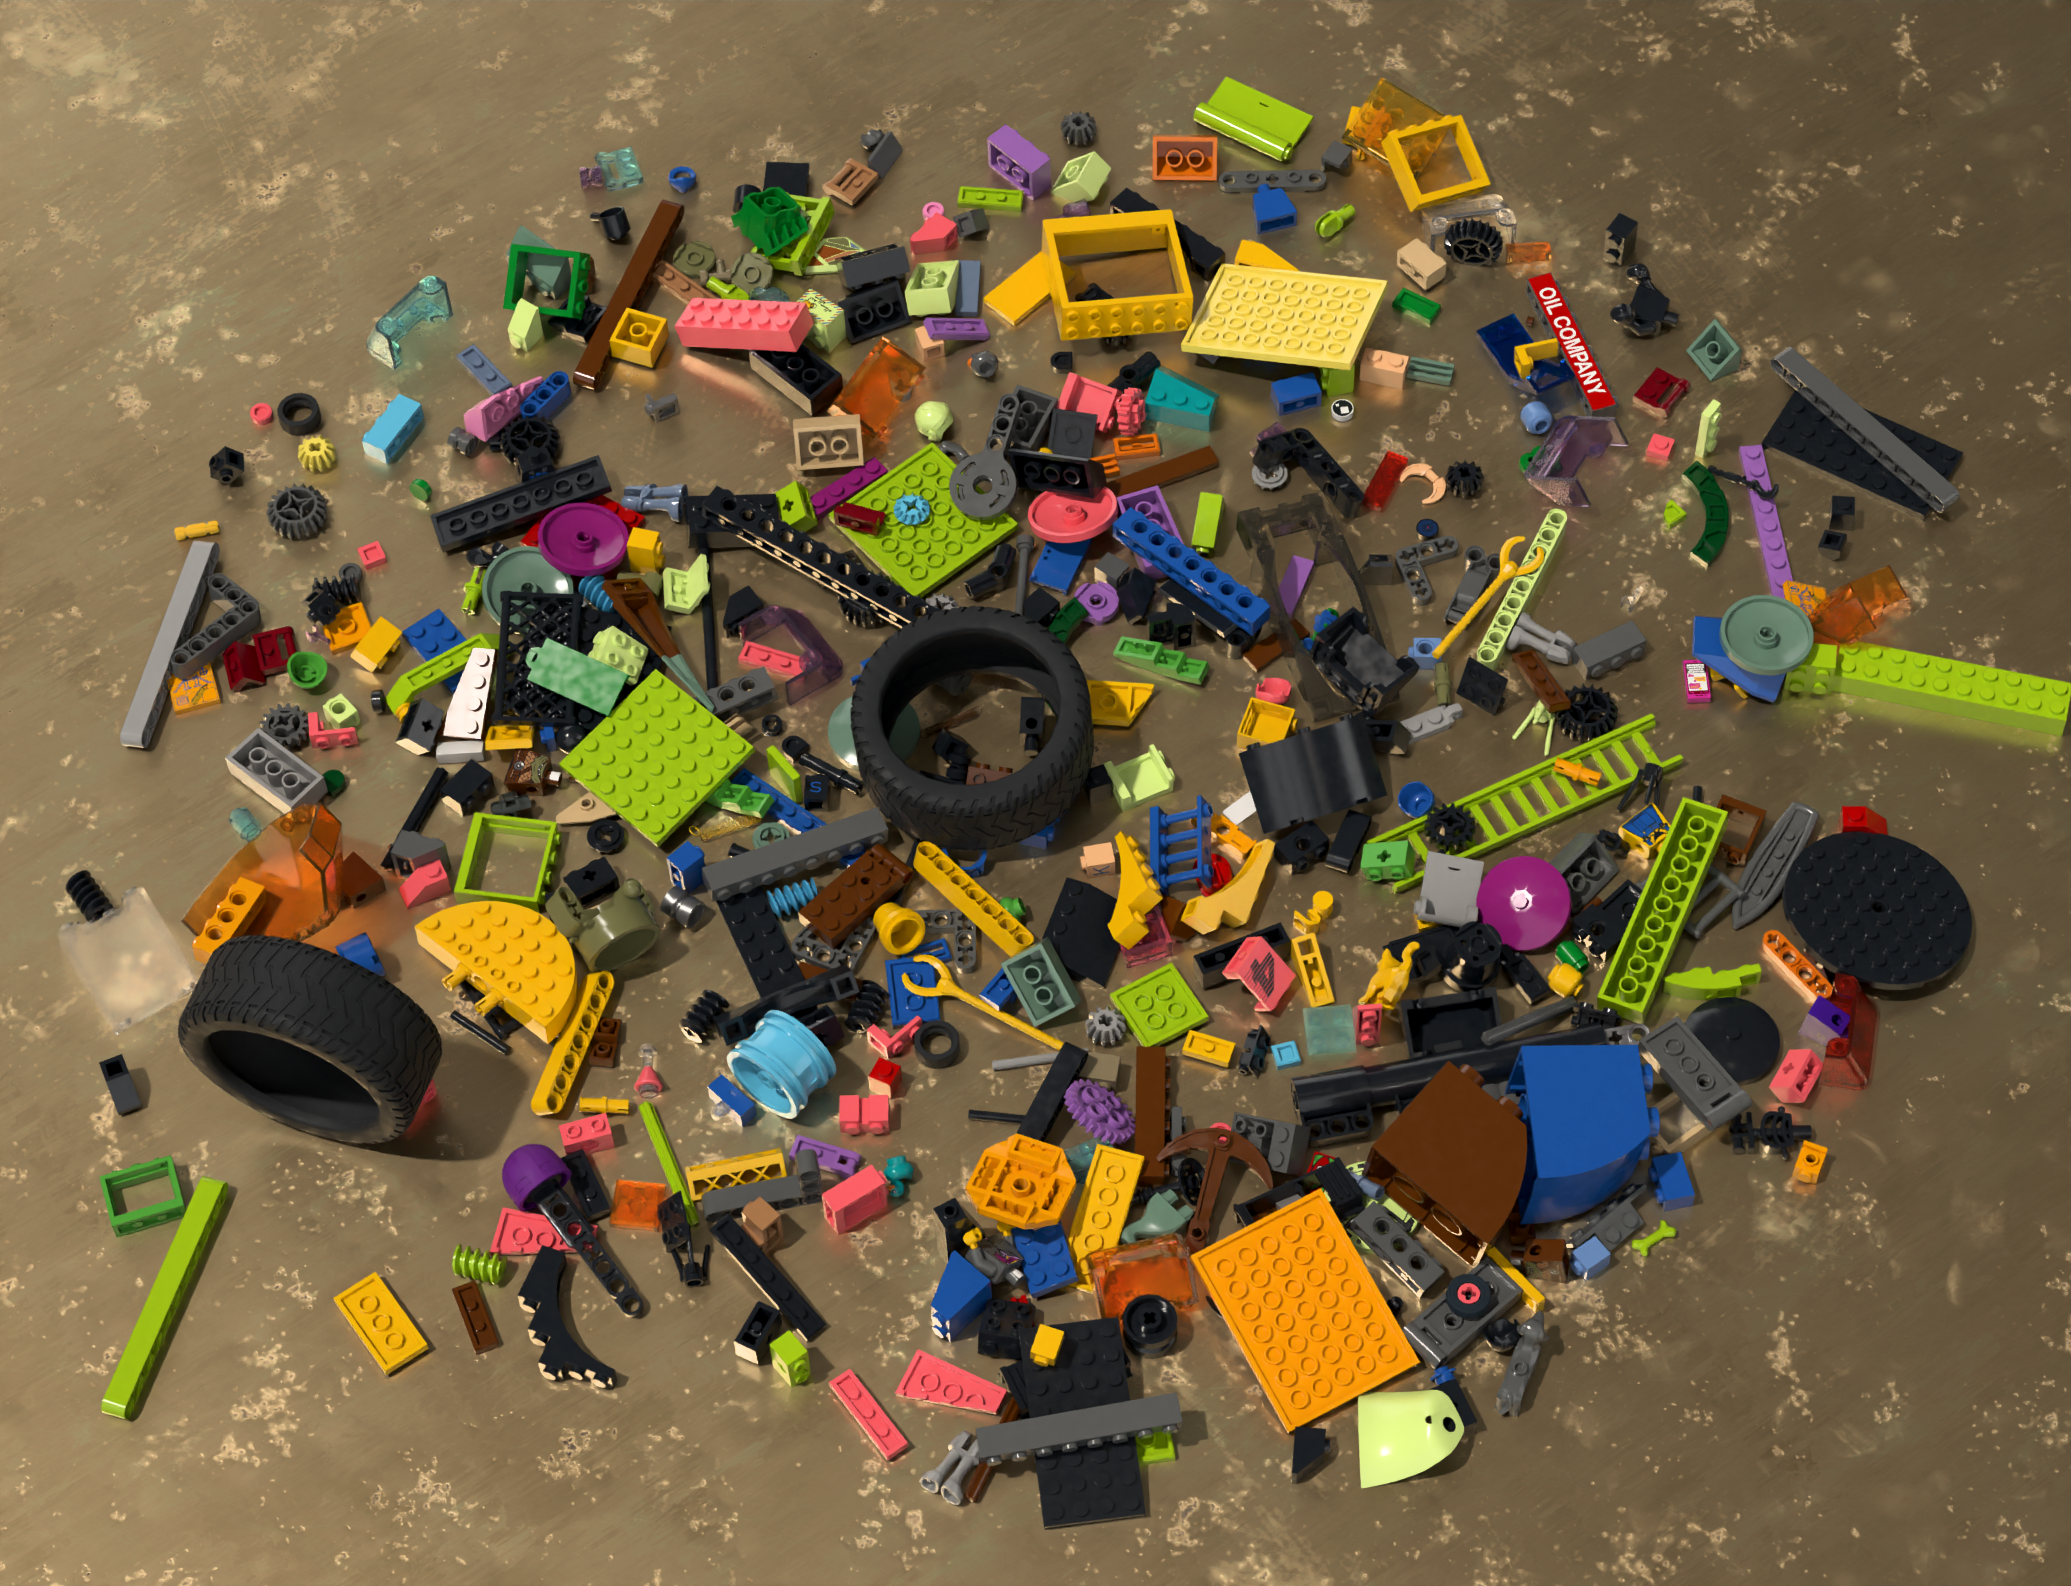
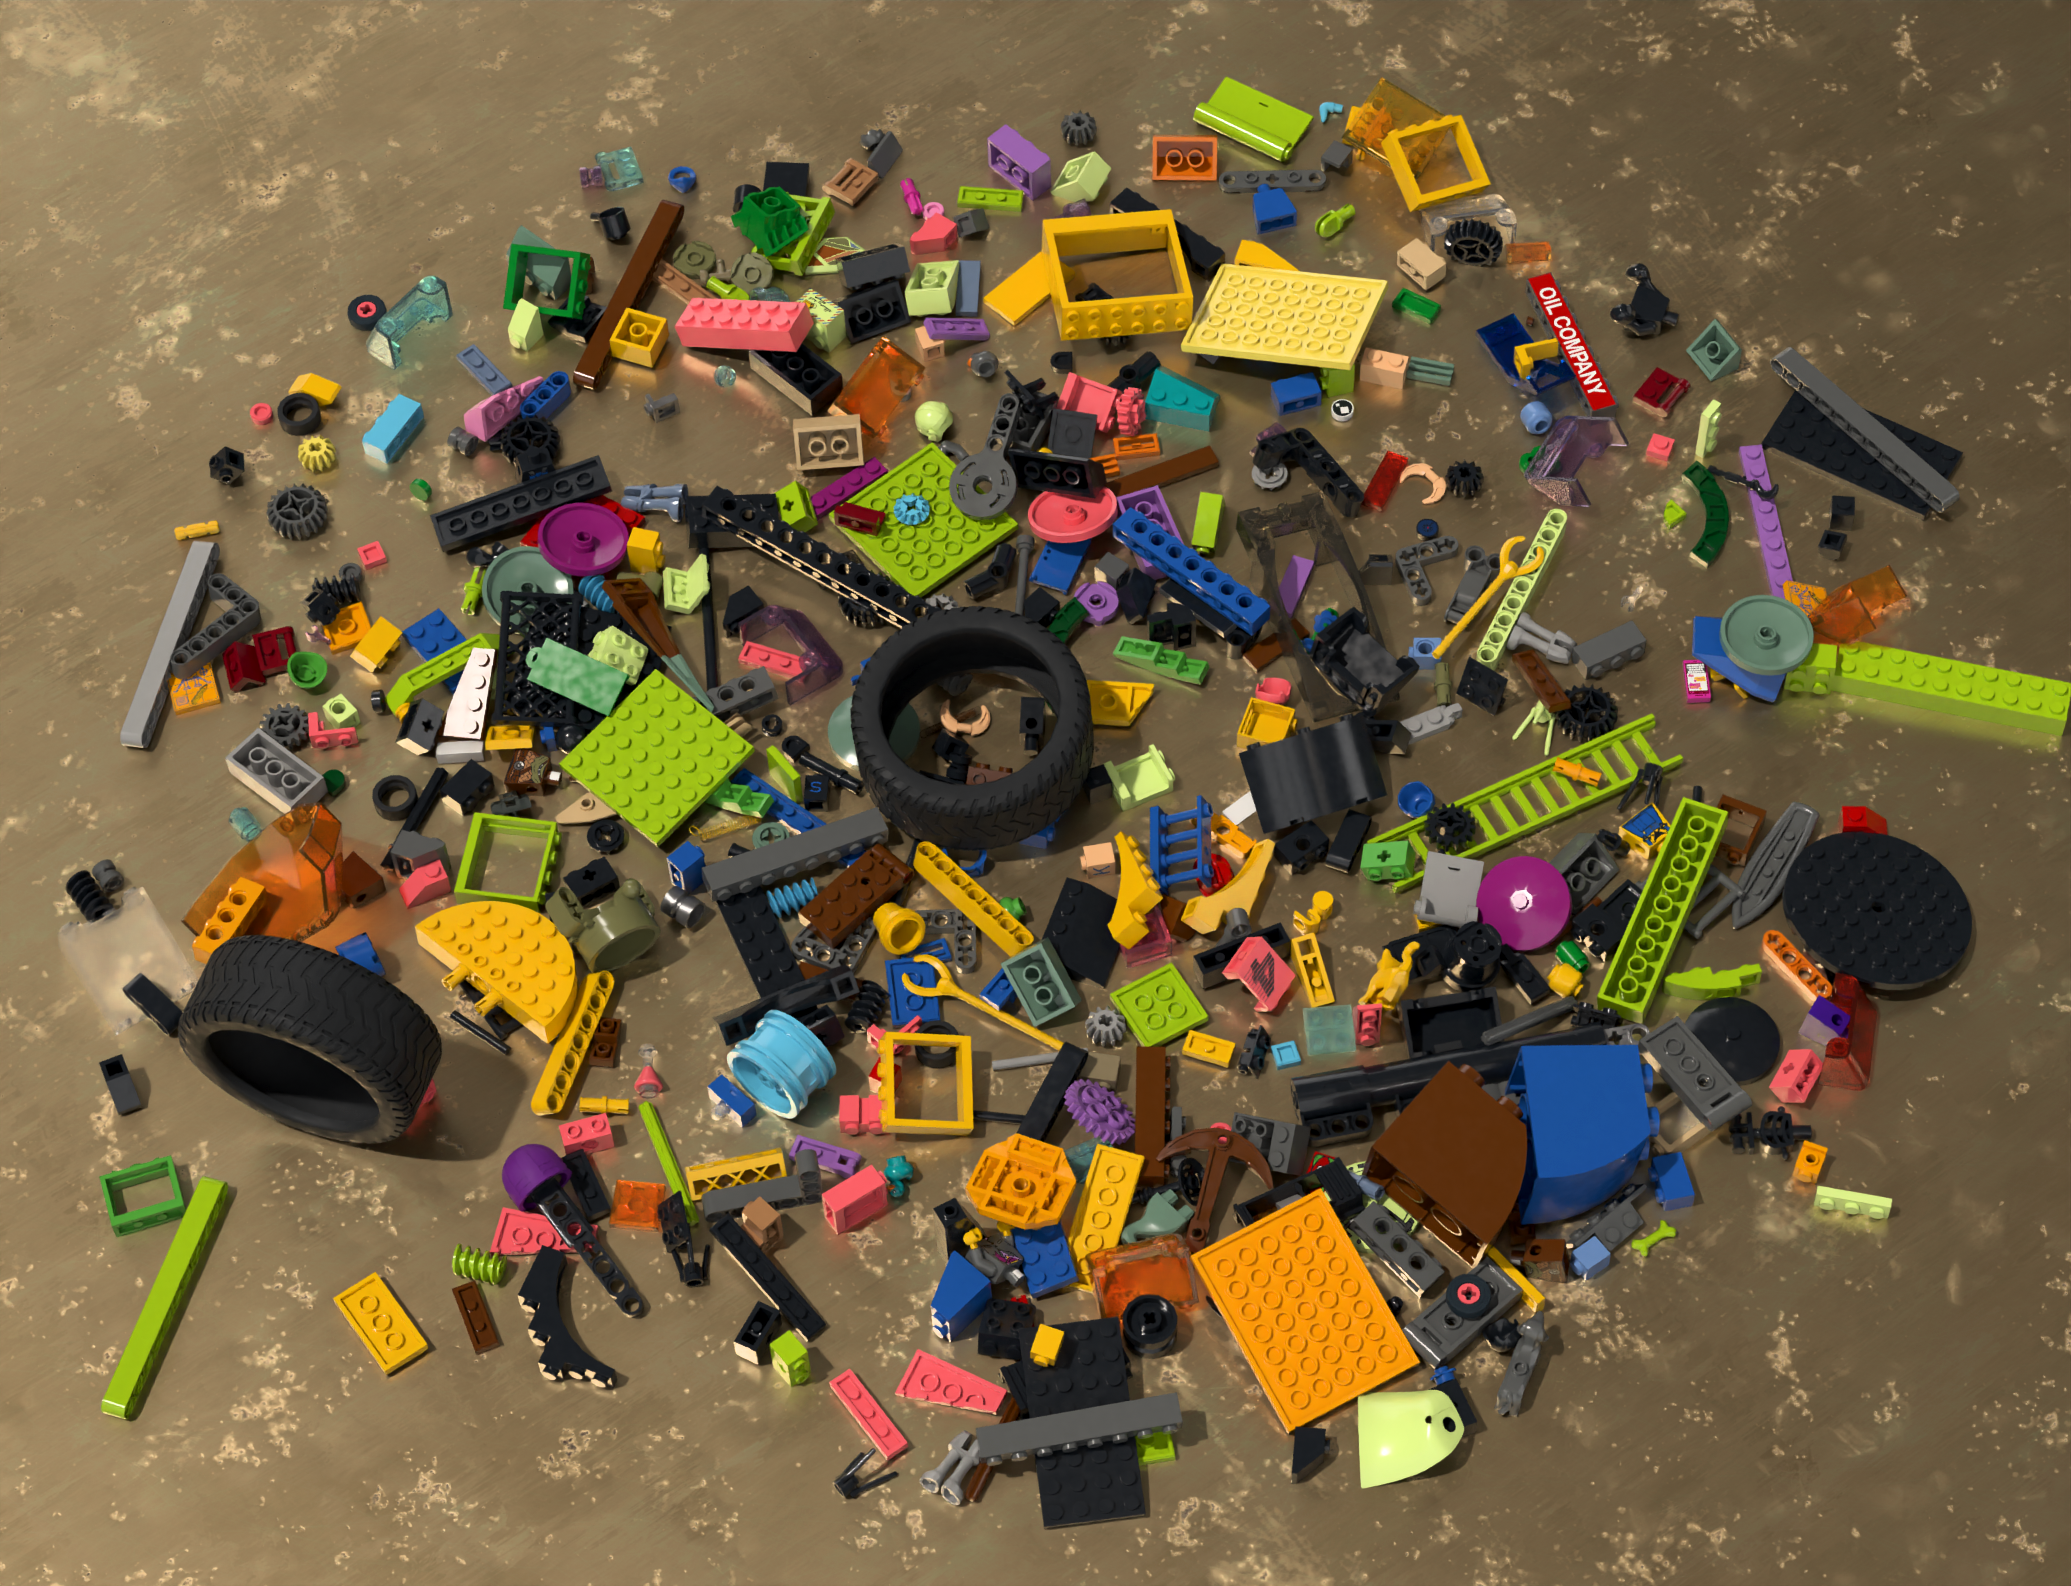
(107, 875): none -> dark grey wheel
(153, 1003): none -> black beam
(320, 388): none -> yellow slope
(361, 304): none -> black bush
(388, 784): none -> black tyre
(701, 1014): black piece -> none
(724, 376): none -> clear light blue plate
(847, 1482): none -> black plant
(885, 1070): none -> yellow window
(912, 196): none -> dark pink axle
(951, 724): none -> light nougat piece
(1025, 392): none -> black plate
(1237, 926): none -> dark grey pin
(1329, 107): none -> medium azure animal
(1620, 239): black brick -> none
(1852, 1202): none -> yellowish green plate

